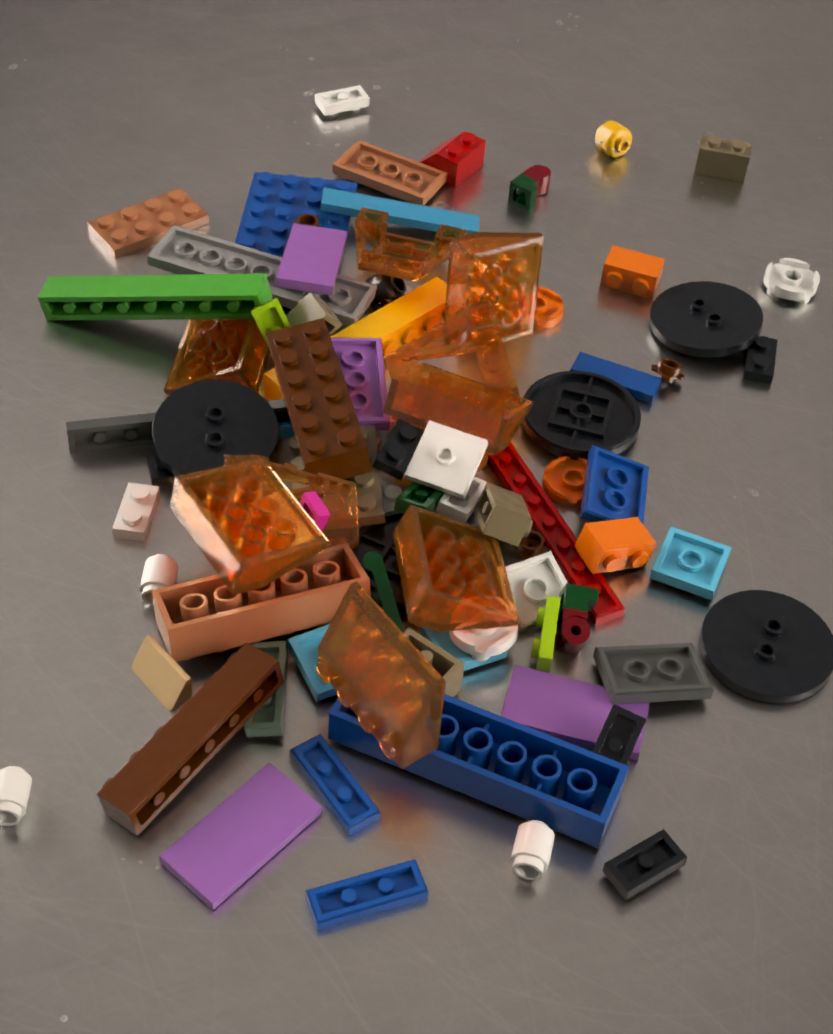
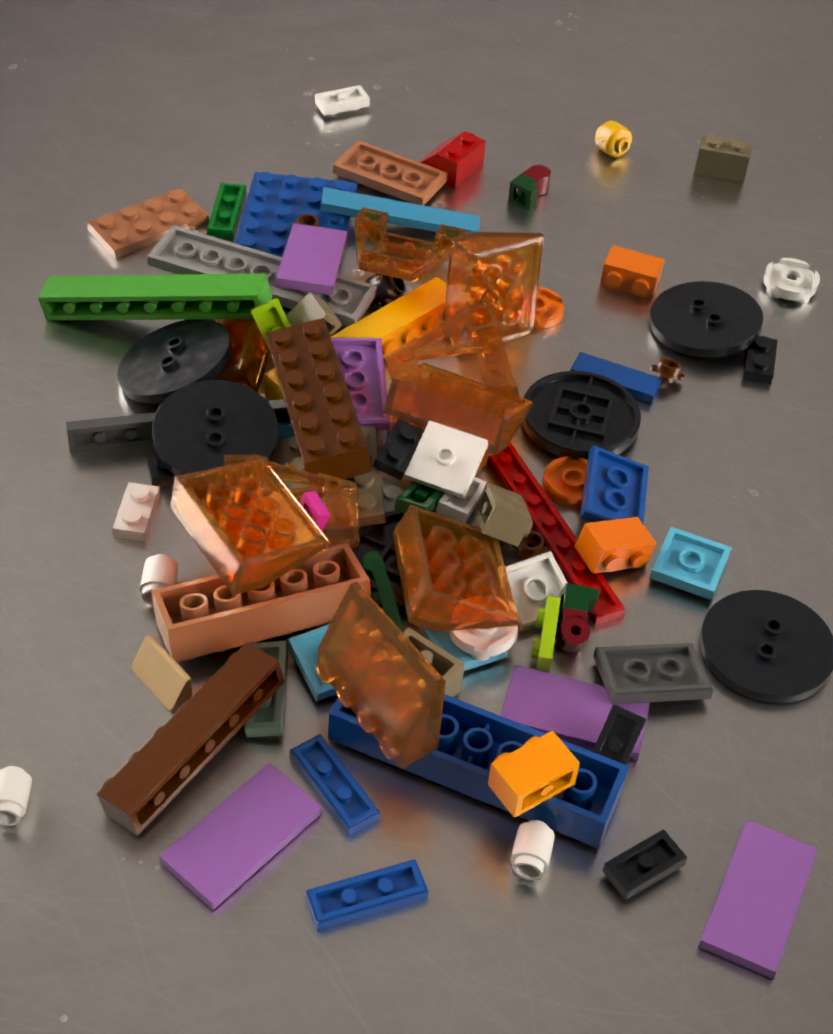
(174, 358): none -> black plate
(227, 211): none -> green tile
(533, 773): none -> light orange brick
(759, 899): none -> medium lavender tile

